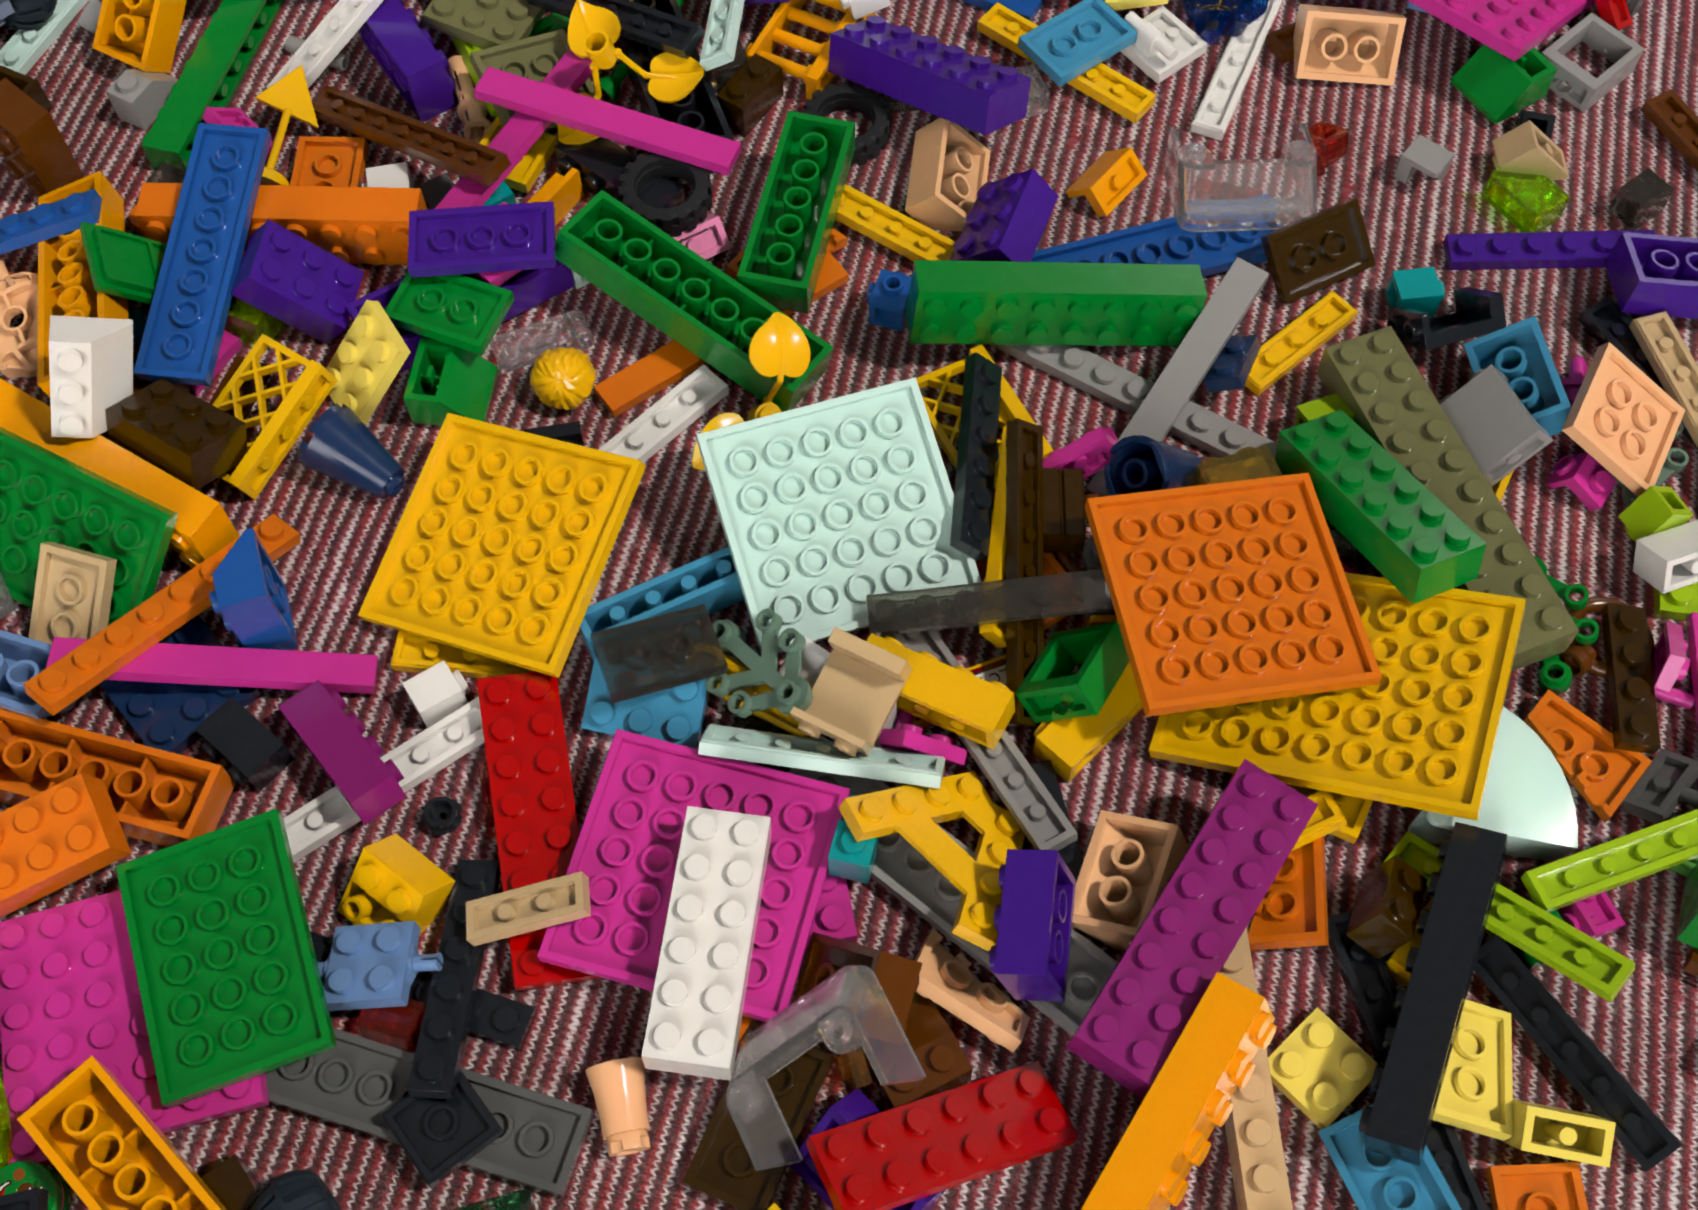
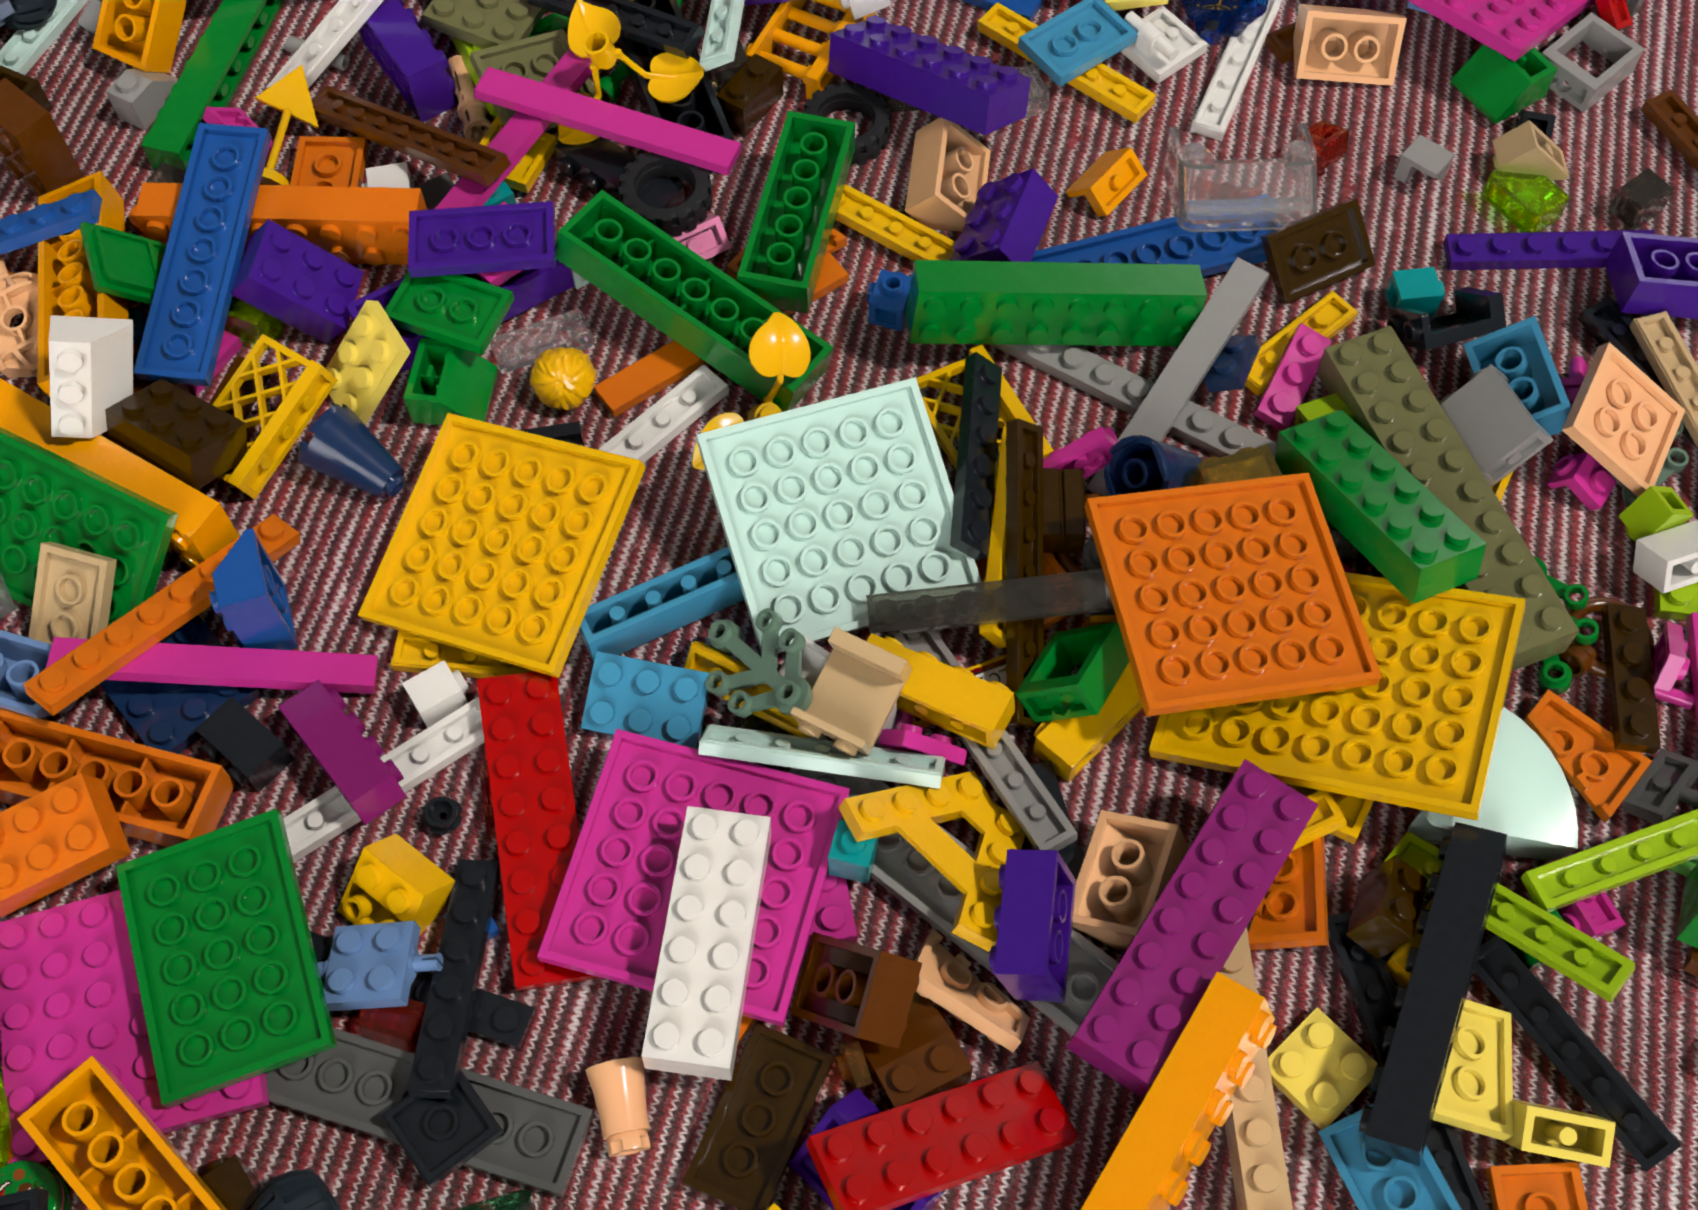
(528, 908): tan plate -> none
(563, 191): light orange panel -> none
(658, 653): clear smoke plate -> none
(845, 1013): clear windscreen -> none
(1291, 377): none -> dark pink plate

